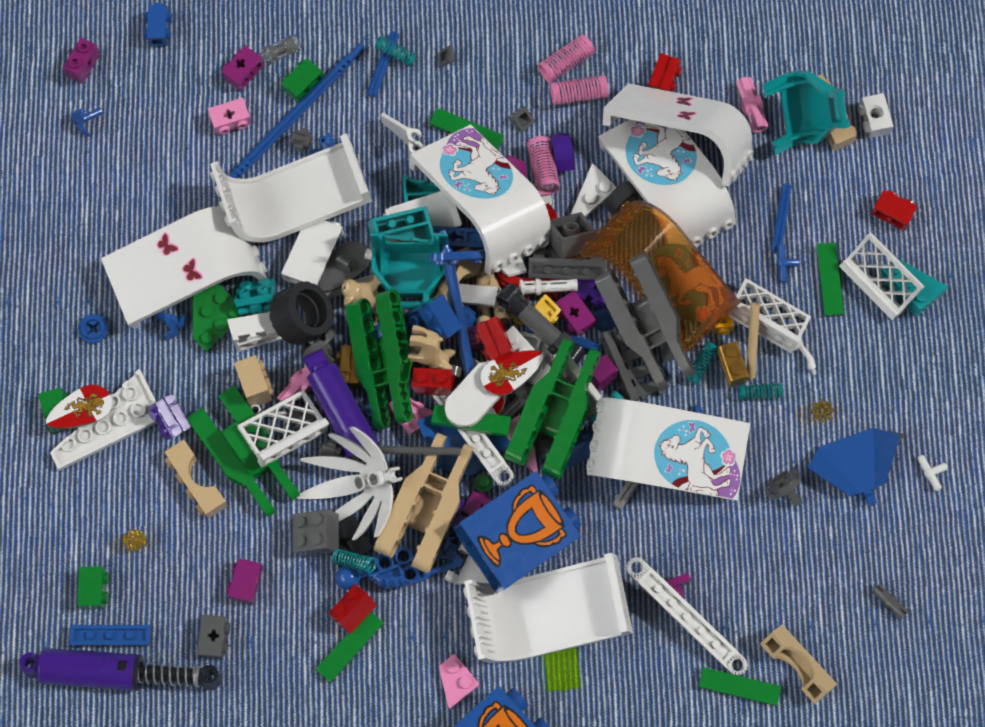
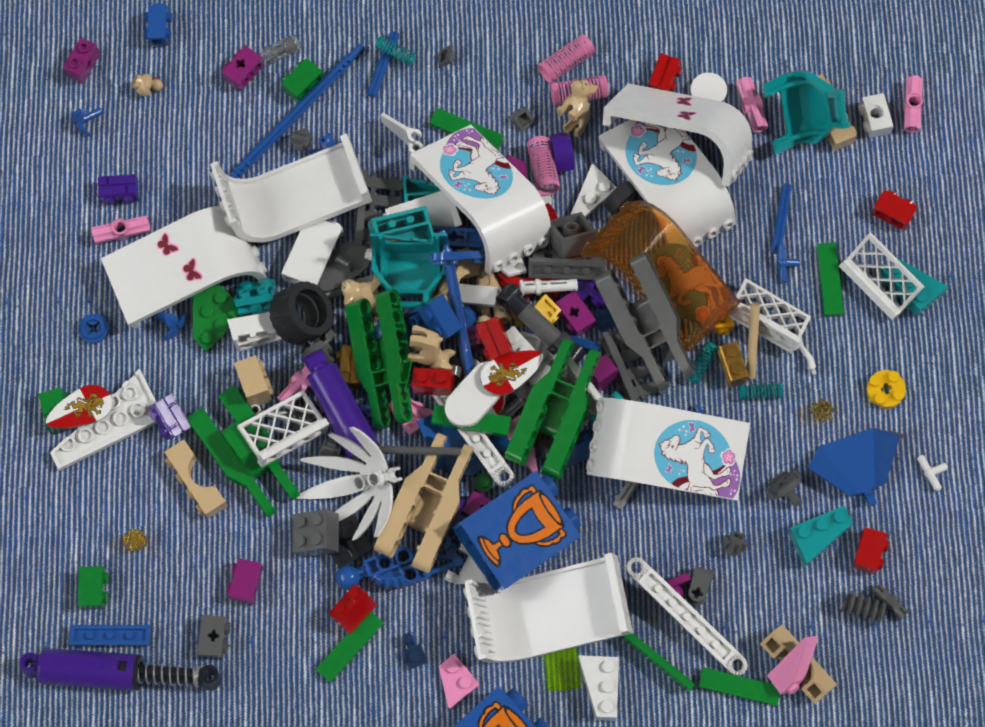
(118, 189): none -> dark purple brick
(132, 227): none -> bright pink piece
(144, 82): none -> tan animal
(235, 109): bright pink brick -> none
(366, 564): teal piece -> none
(381, 201): none -> dark grey fence
(413, 654): none -> dark blue plate
(577, 107): none -> tan animal
(601, 682): none -> white wedge
(659, 662): none -> green tile
(700, 583): none -> dark grey piece
(709, 86): none -> white tile
(734, 543): none -> dark grey gear
(794, 667): none -> bright pink slope
(819, 533): none -> teal wedge
(864, 607): none -> dark grey piece
(870, 551): none -> red brick
(888, 378): none -> yellow plate
(913, 94): none -> bright pink piece

